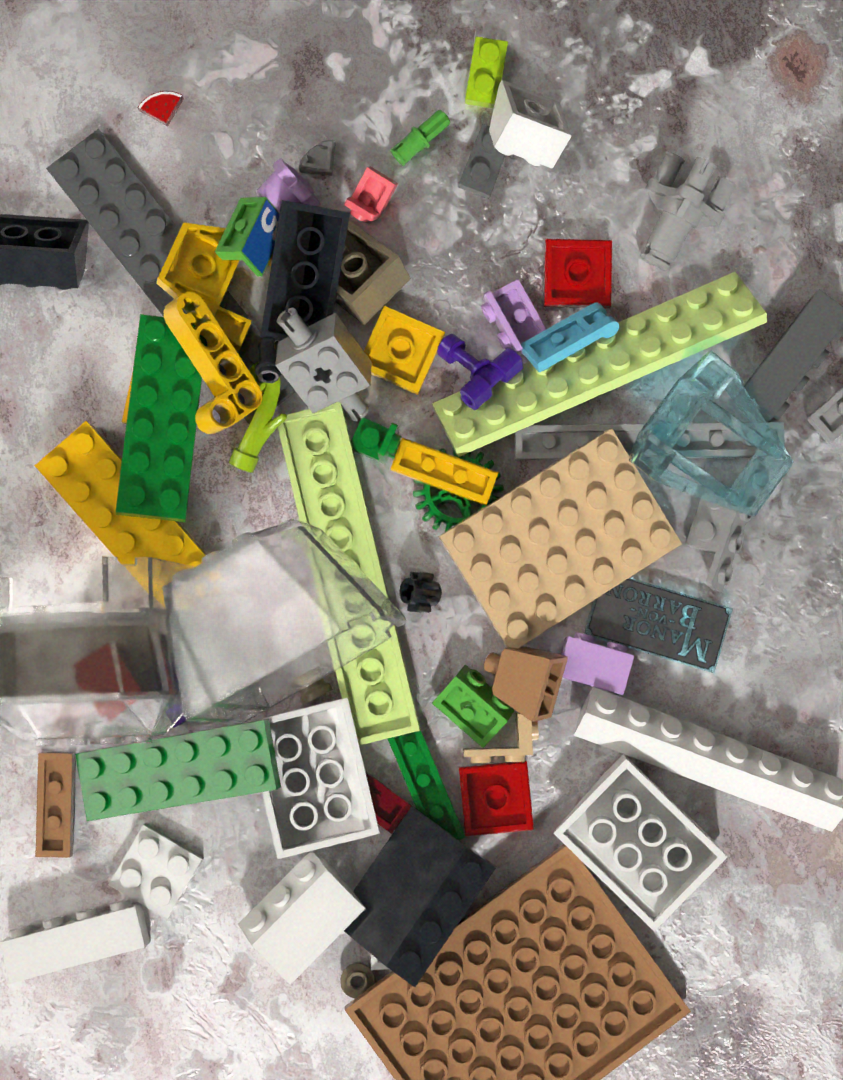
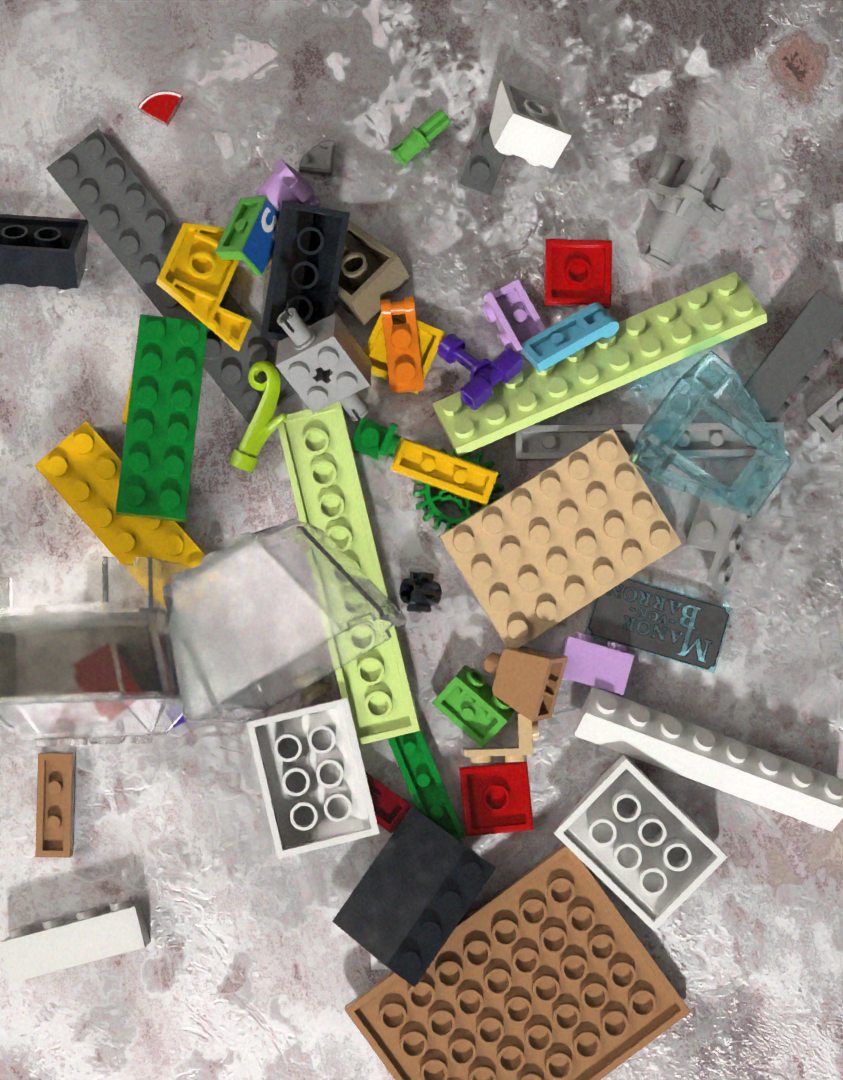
(156, 871): white plate -> none
(178, 770): plate -> none
(207, 361): yellow beam -> none
(266, 368): black pin -> none
(301, 916): white slope -> none
(352, 970): dark tan plate -> none
(371, 195): coral bracket -> none
(402, 346): none -> orange plate
(485, 71): lime plate -> none

